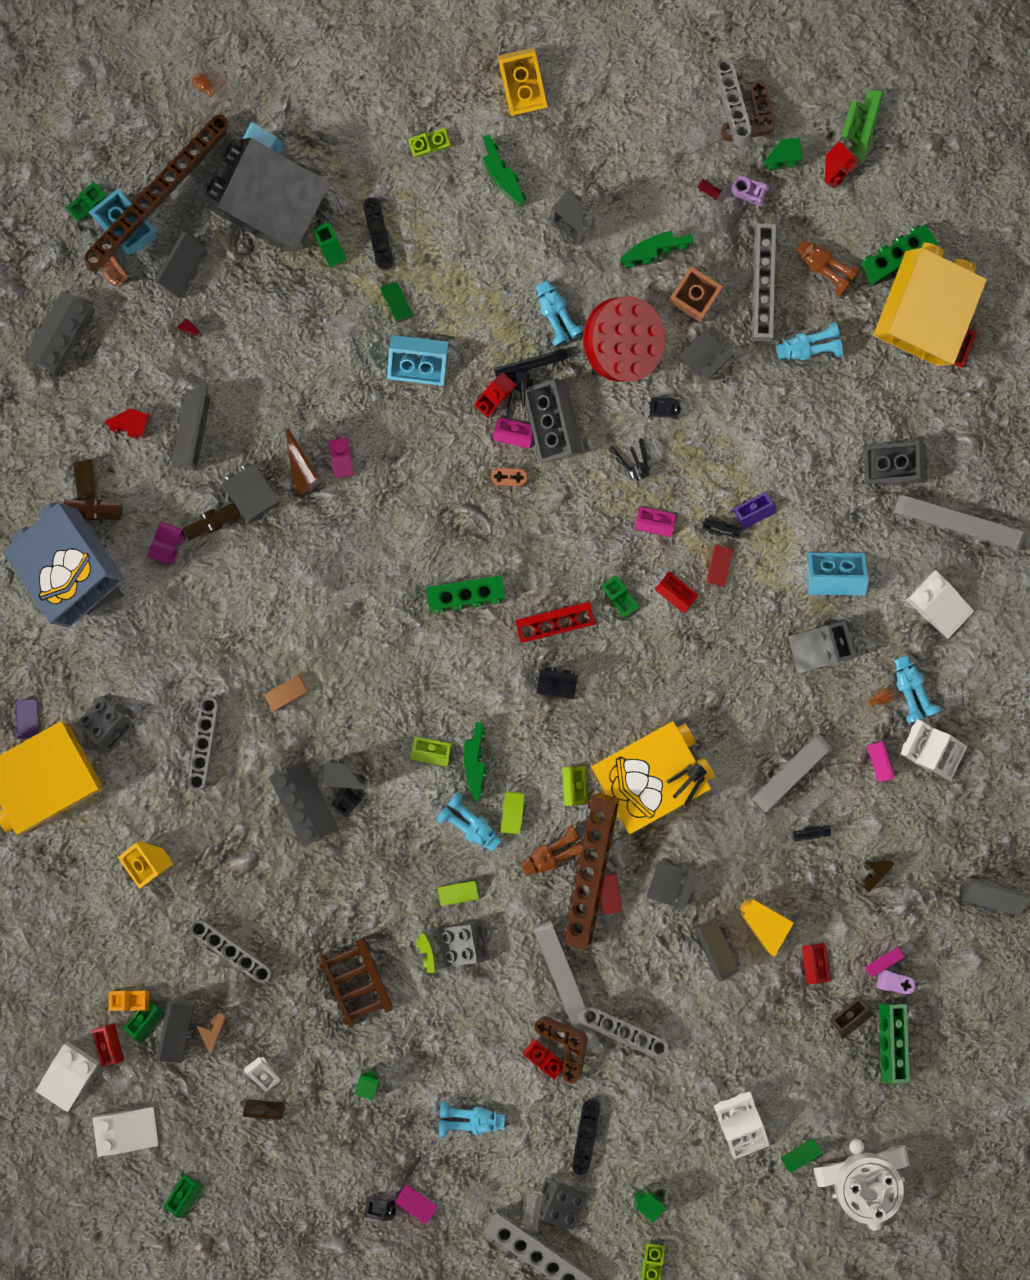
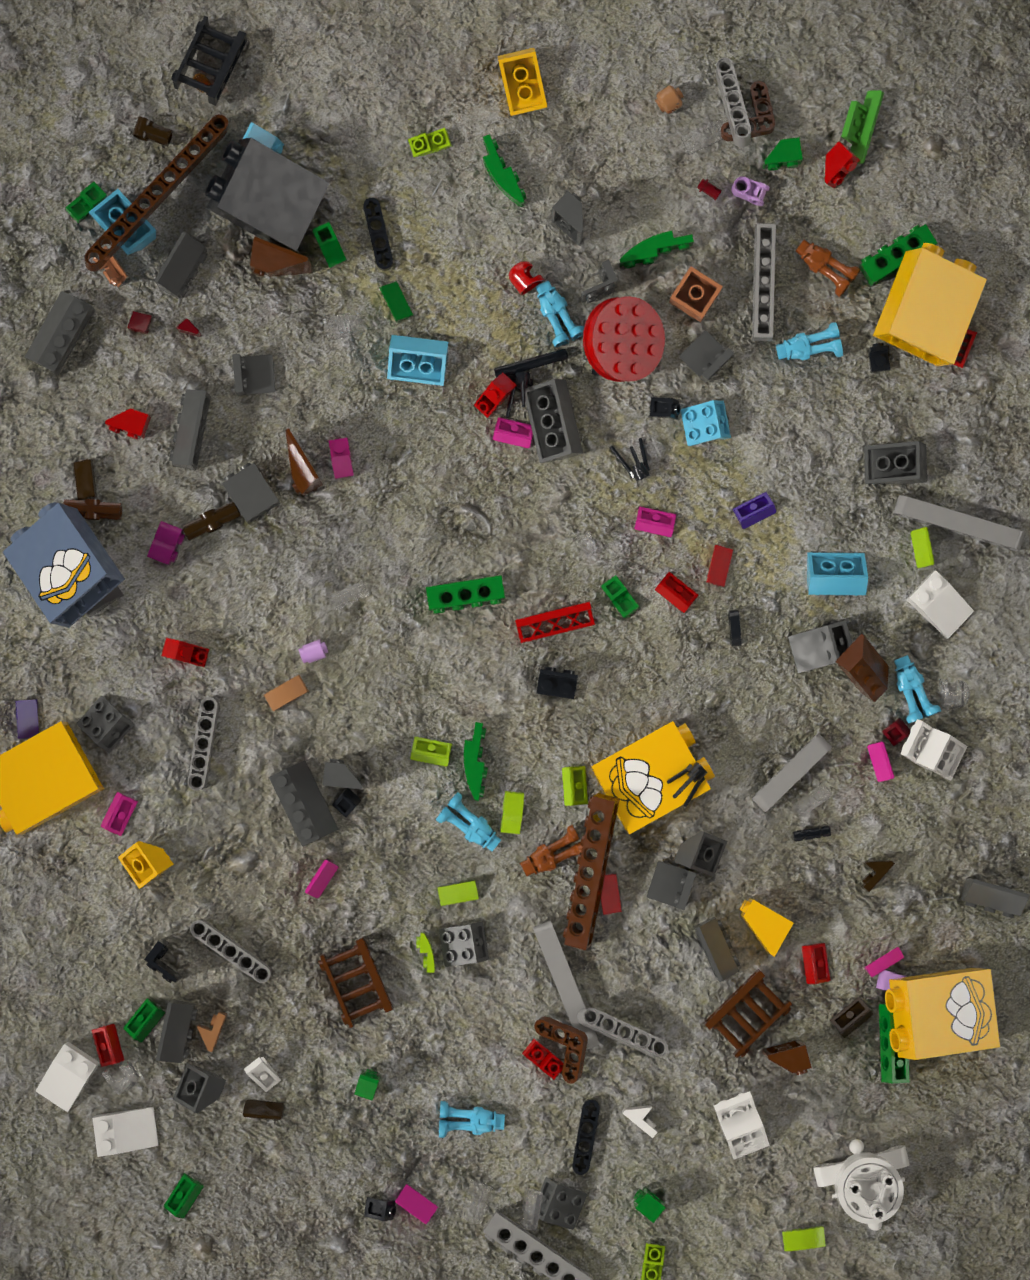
(119, 814): none -> dark pink slope
(129, 1000): light orange slope -> none
(139, 322): none -> dark red slope
(147, 130): none -> dark brown piece
(155, 963): none -> black bracket
(185, 652): none -> red slope
(198, 1088): none -> dark grey slope
(221, 75): none -> black fence
(253, 374): none -> dark grey bracket
(277, 261): none -> reddish brown slope
(313, 651): none -> lavender brick
(321, 878): none -> dark pink slope
(508, 482): nougat beam -> none
(522, 279): none -> red helmet
(607, 287): none -> dark grey bracket
(637, 1115): none -> white slope
(669, 99): none -> medium nougat head
(701, 853): none -> dark grey slope
(705, 422): none -> medium azure bracket
(722, 528): black pin -> none
(729, 1008): none -> reddish brown fence
(734, 628): none -> black beam
(790, 1056): none -> reddish brown slope
(801, 1155): green slope -> none
(804, 1238): none -> lime slope
(865, 668): none -> reddish brown slope
(879, 358): none -> black bracket
(881, 697): clear orange cylinder -> none
(896, 731): none -> dark red slope
(922, 547): none -> lime slope
(943, 1013): none -> yellow brick

